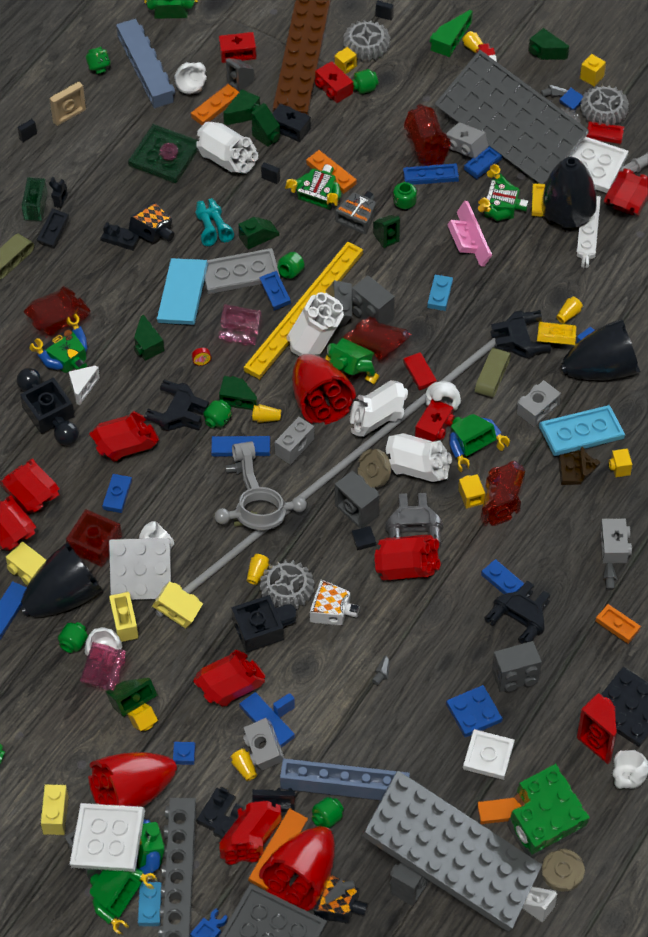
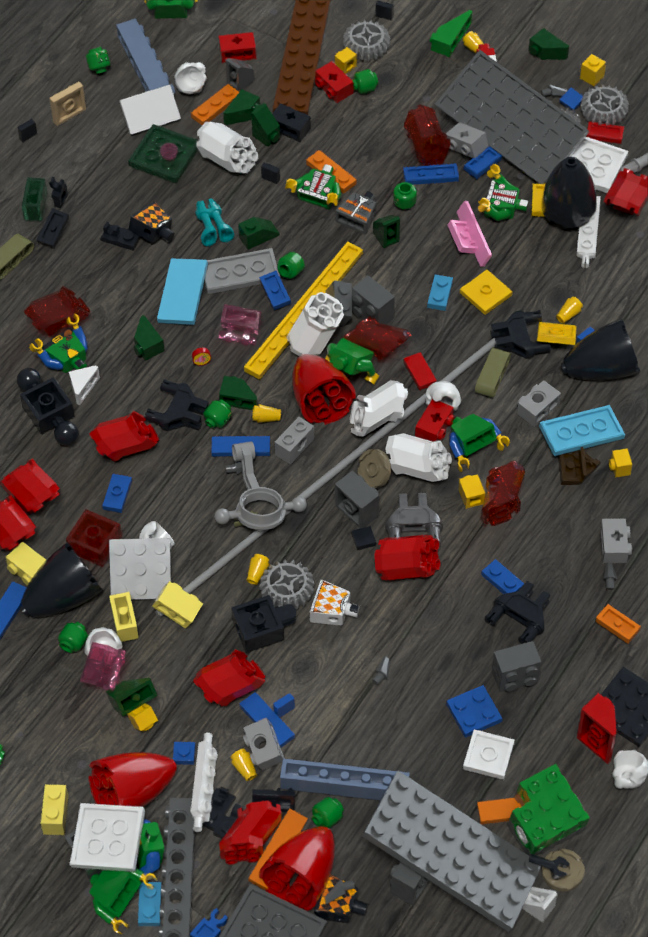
(149, 108): none -> white tile
(203, 782): none -> white plate
(486, 292): none -> yellow plate
(551, 865): none -> black bar

